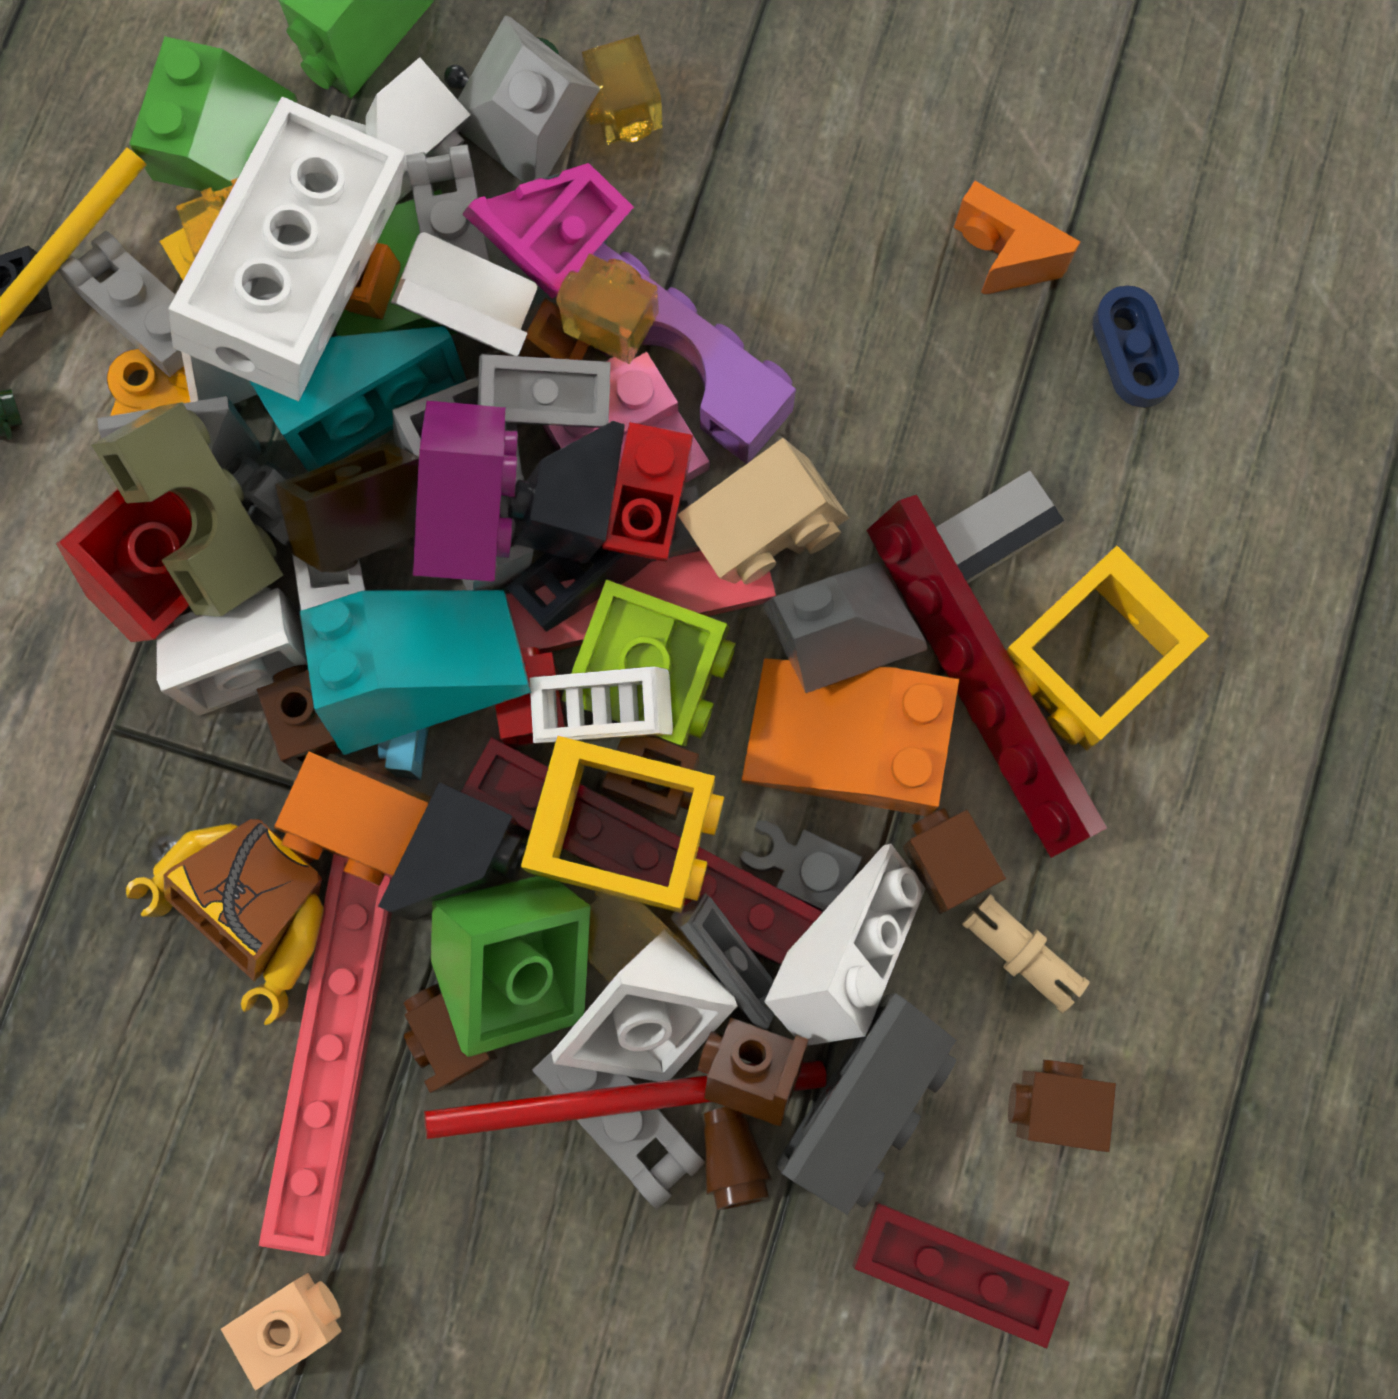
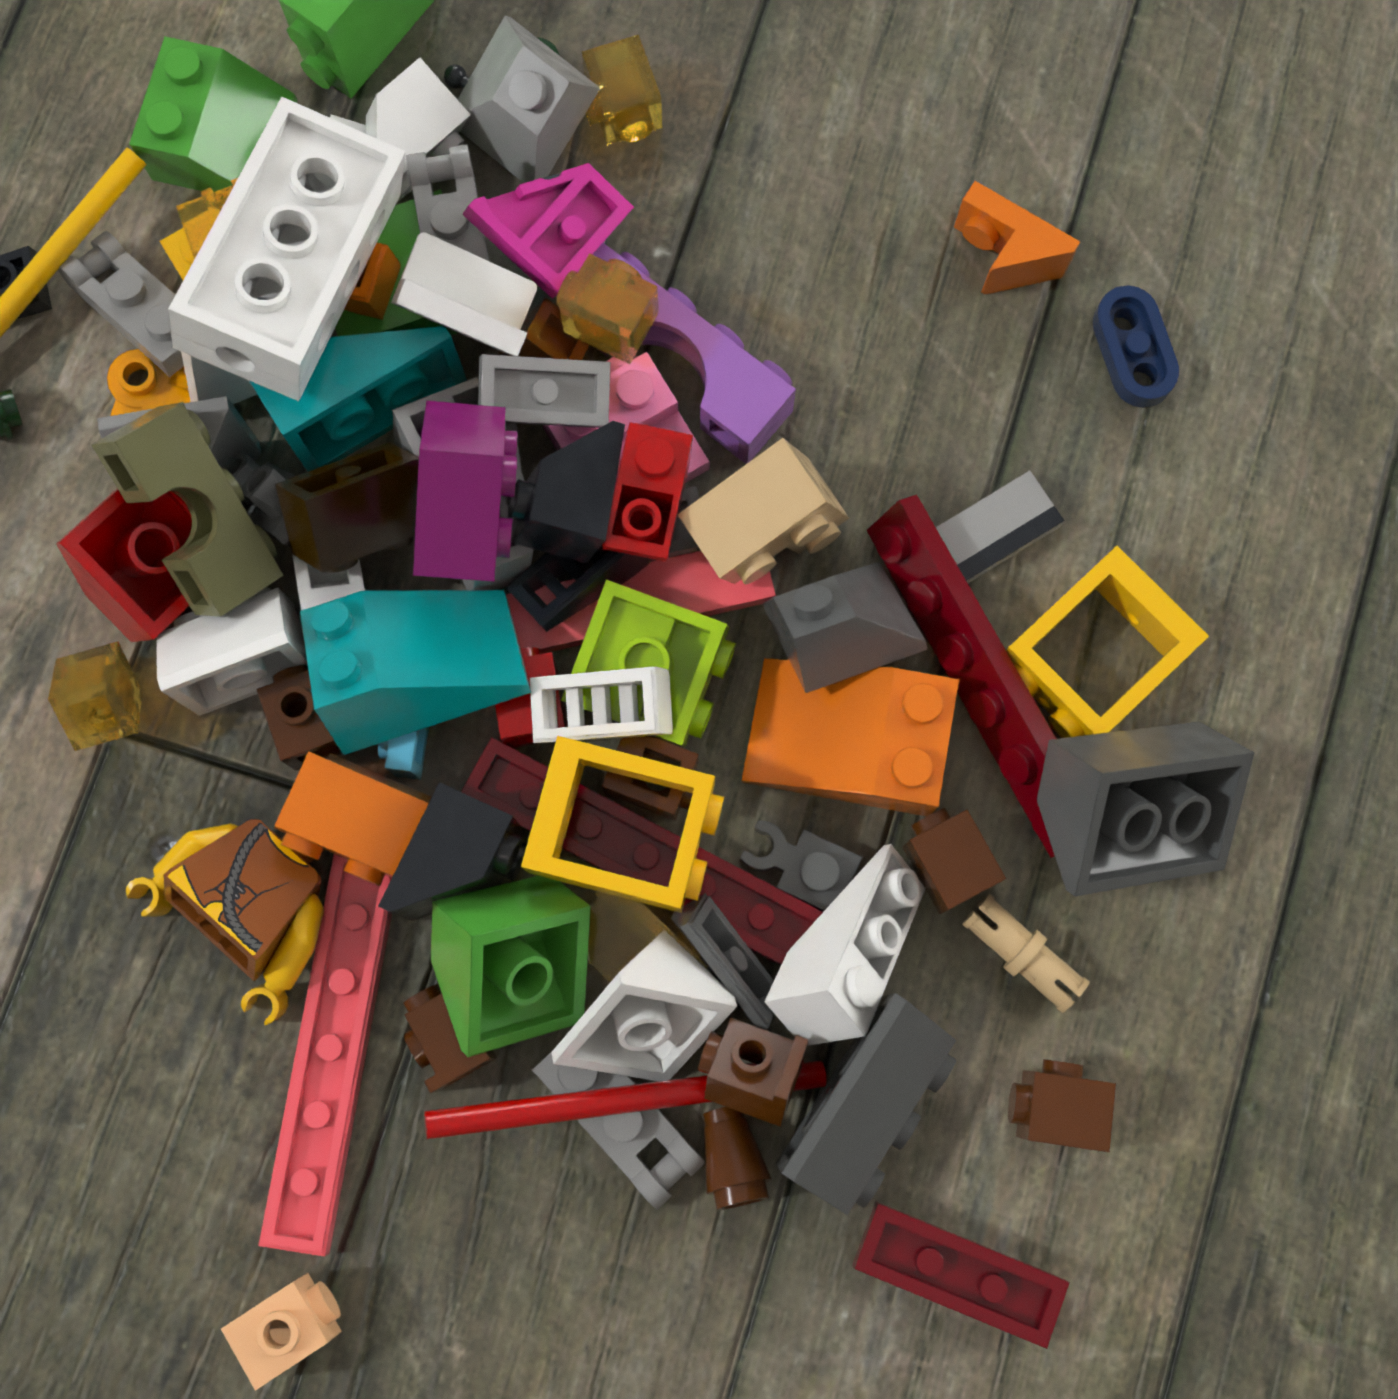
(96, 696): none -> clear yellow brick
(1141, 804): none -> dark grey slope

